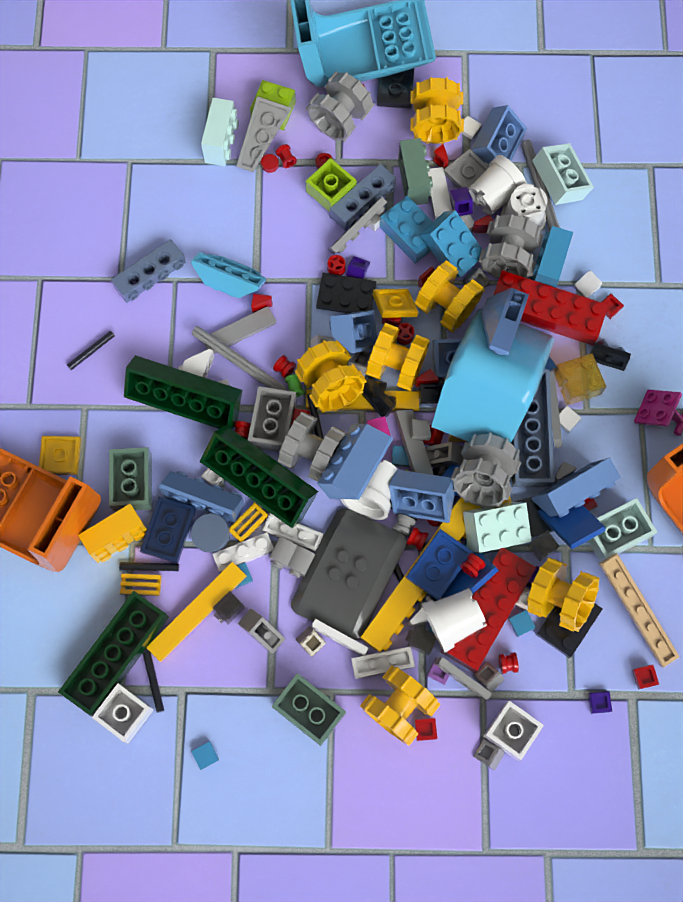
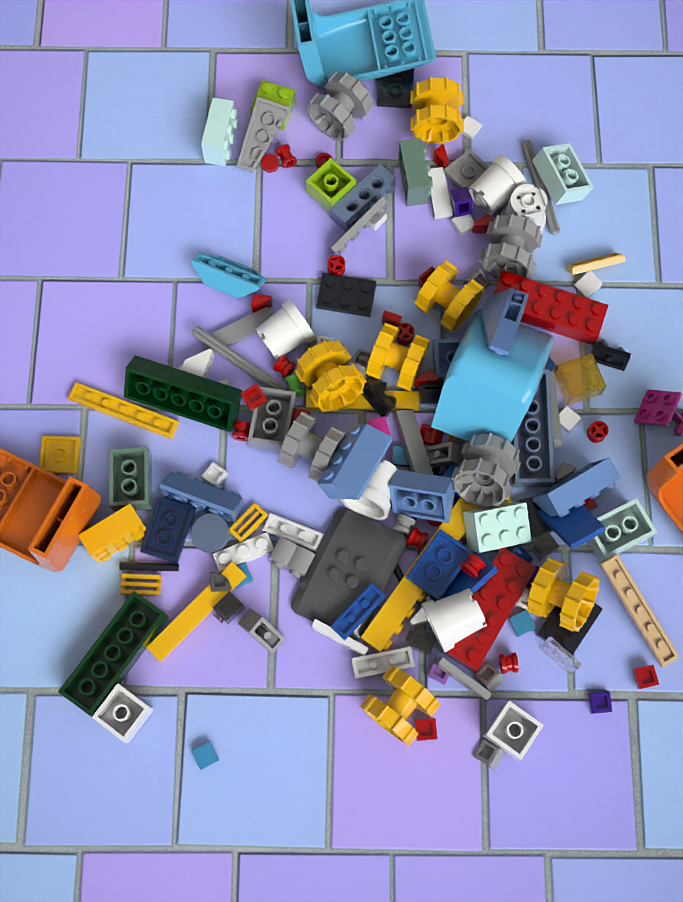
(89, 351): black bar -> none
(123, 410): none -> yellow tile
(151, 262): sand blue brick -> none
(153, 682): black bar -> none
(219, 582): none -> dark grey tile
(253, 397): none -> red plate
(258, 476): dark green brick -> none
(285, 330): none -> white piece
(308, 709): sand green brick -> none
(310, 641): dark tan slope -> none
(314, 412): black bar -> none
(355, 330): medium blue slope -> none
(357, 268): dark purple slope -> none
(358, 611): none -> blue tile
(395, 303): yellow tile -> none
(404, 225): dark azure brick -> none
(420, 429): light grey tile -> none
(452, 241): dark azure brick -> none
(499, 135): medium blue slope -> none
(520, 552): none -> blue tile
(552, 256): dark azure brick -> none
(559, 655): none -> clear tile
(595, 263): none -> yellow tile
(599, 428): none -> red wheel
(614, 306): red tile -> none

